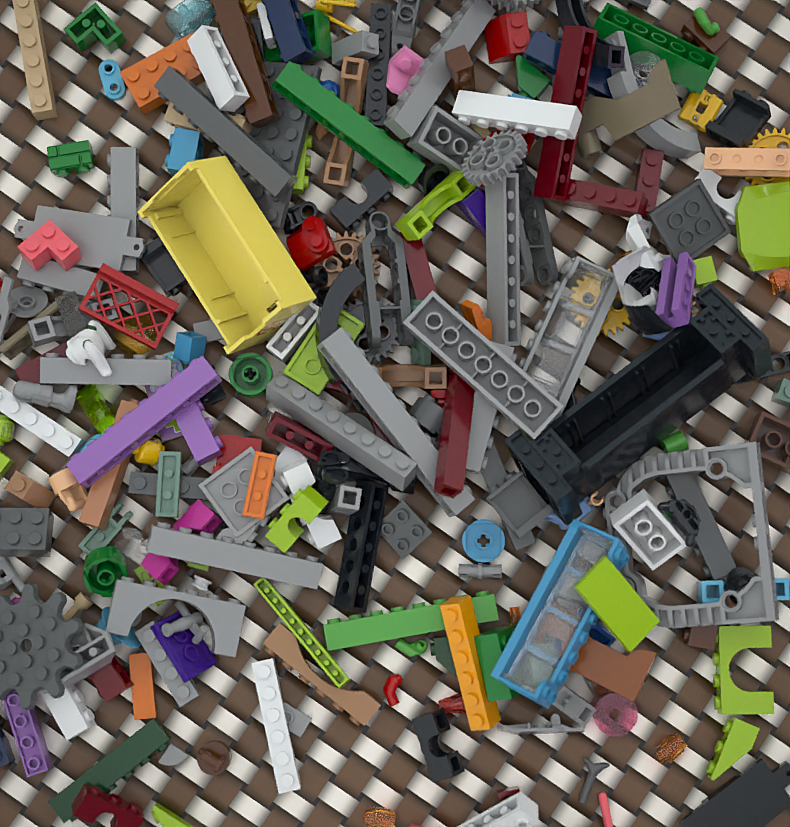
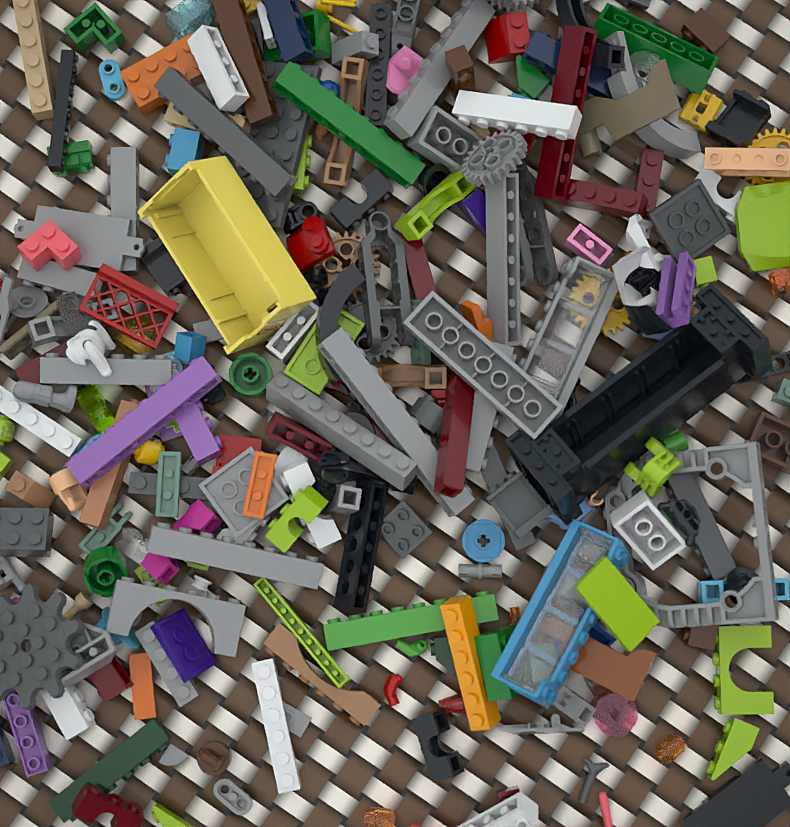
(62, 111): none -> black piece
(188, 621): light grey piece -> none
(231, 798): none -> light grey plate
(588, 245): none -> bright pink brick
(656, 470): none -> lime piece
(703, 21): bright green arm -> none

